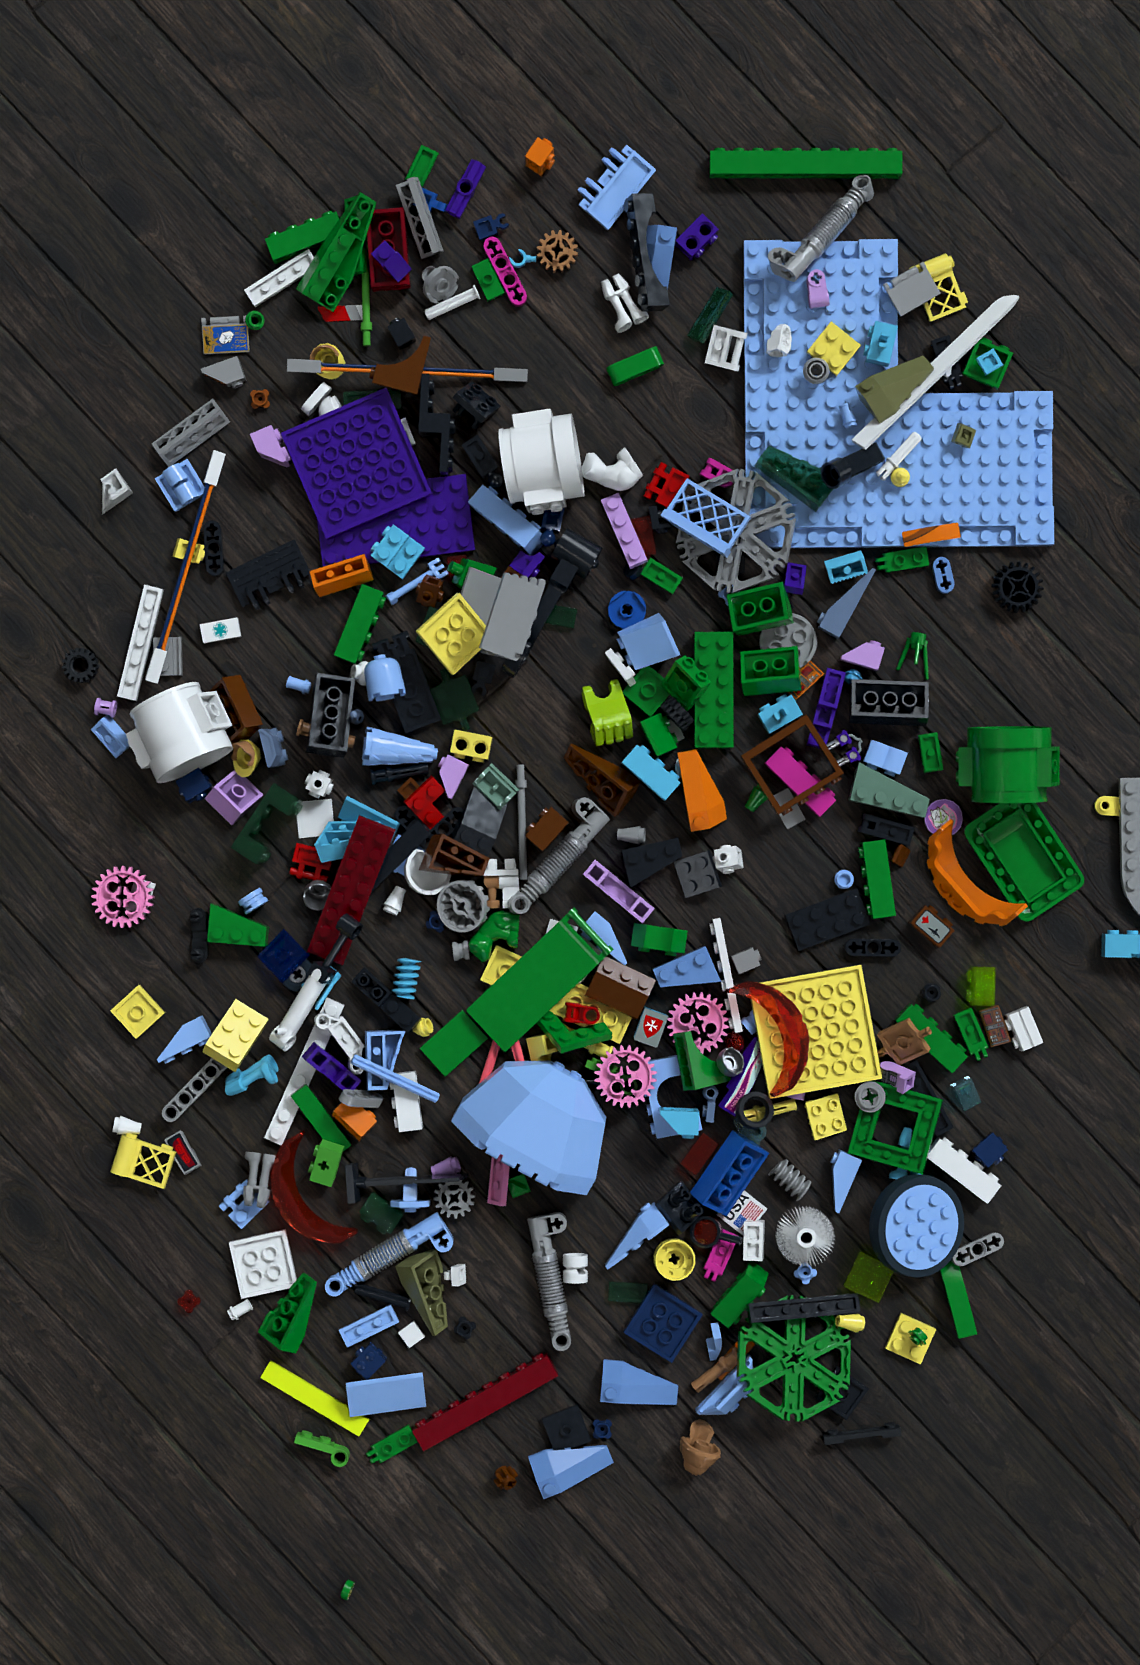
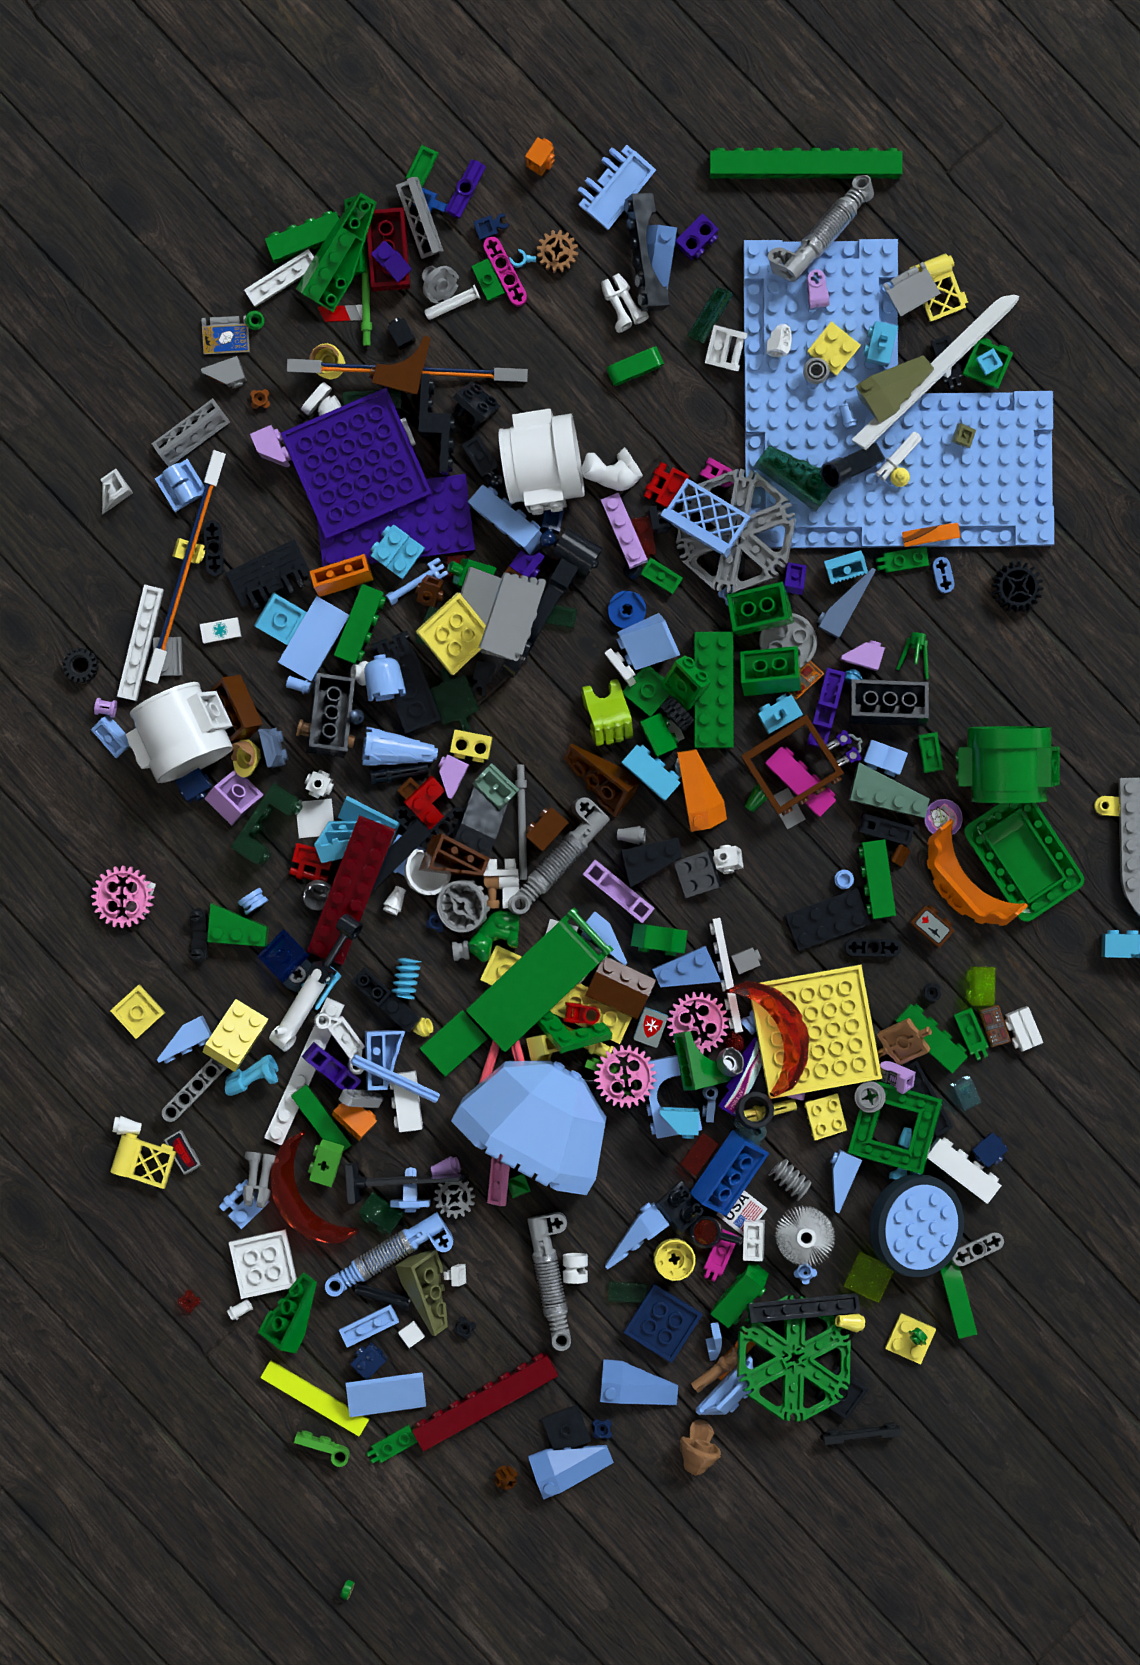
(280, 618): none -> medium azure plate
(314, 638): none -> light blue tile

